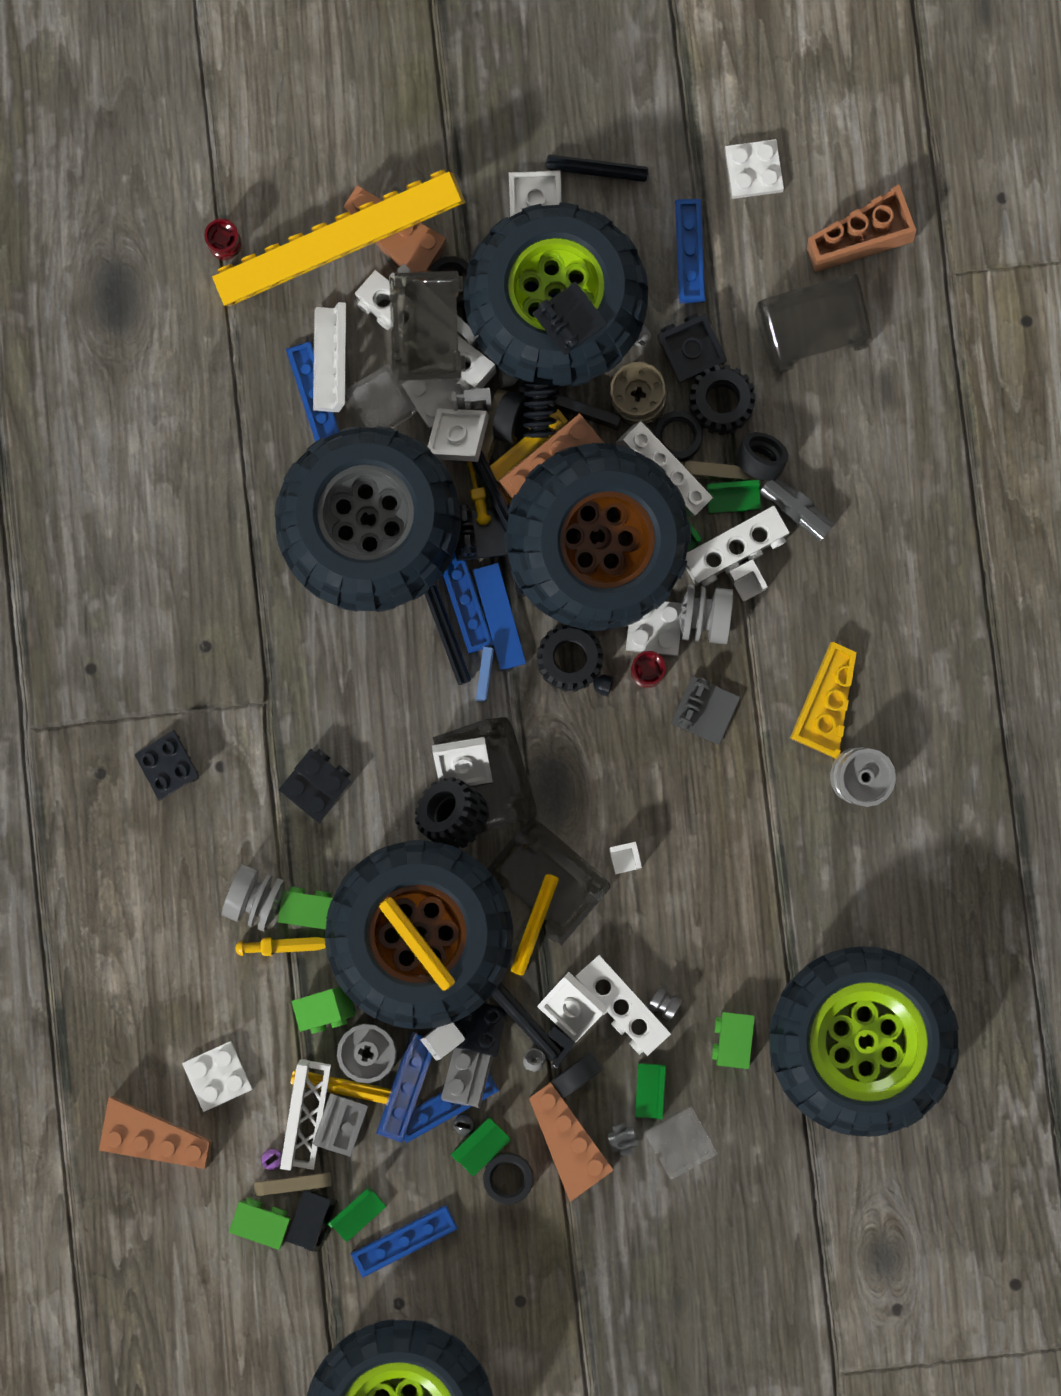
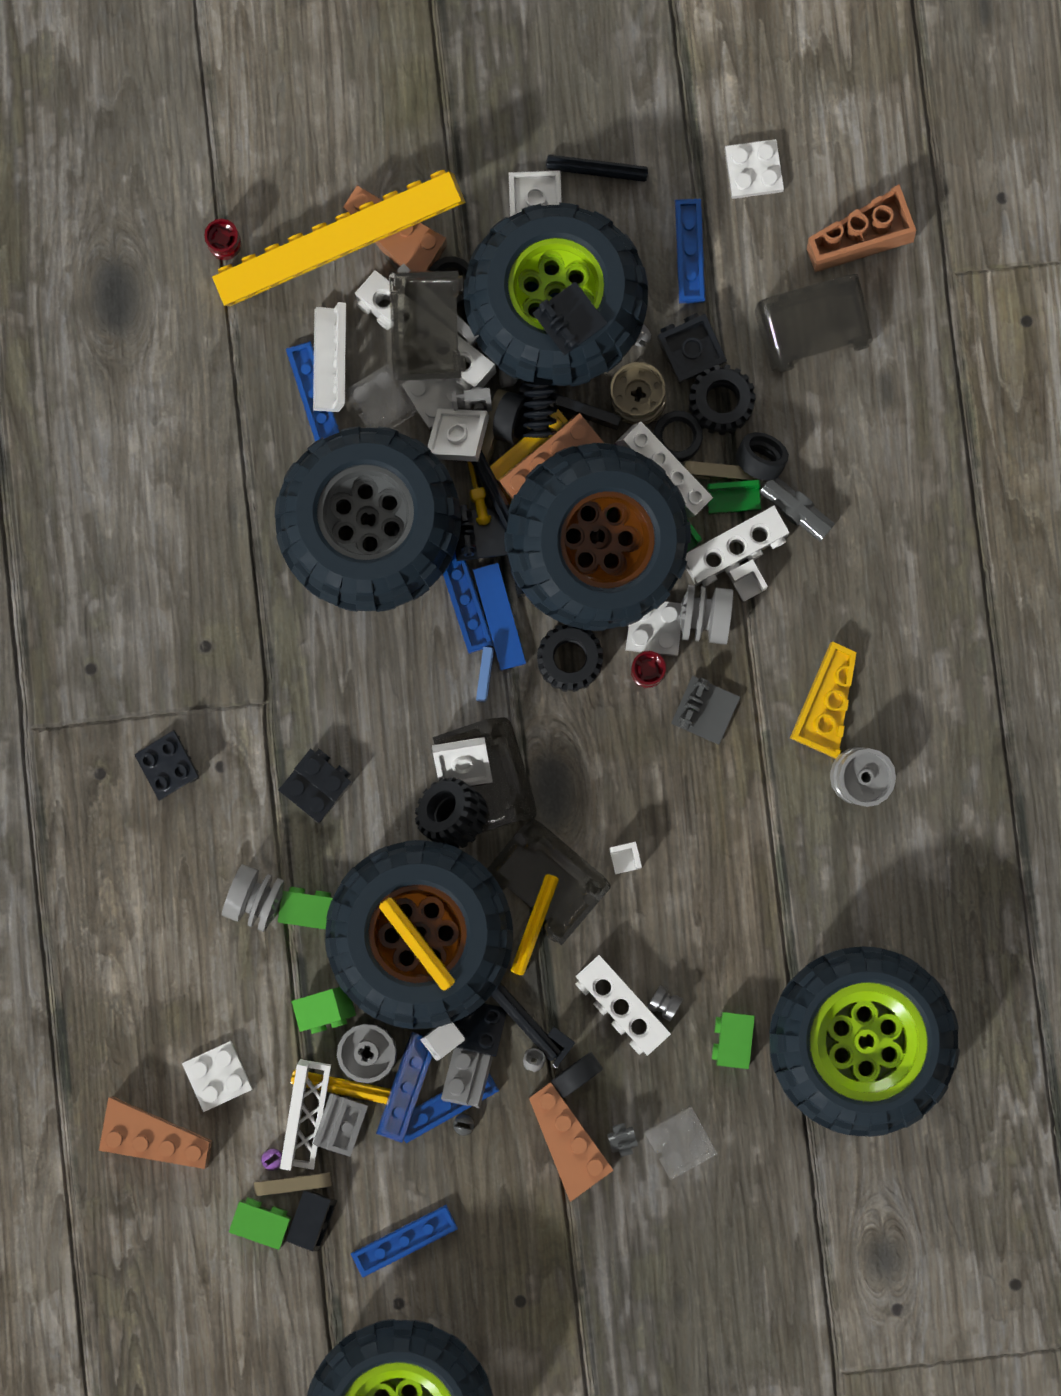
(268, 946): yellow sword -> none
(357, 1214): green panel -> none
(447, 636): black axle -> none
(481, 1146): green panel -> none
(510, 1198): black tyre -> none
(572, 1007): white plate -> none
(603, 684): black hinge -> none
(650, 1090): green panel -> none

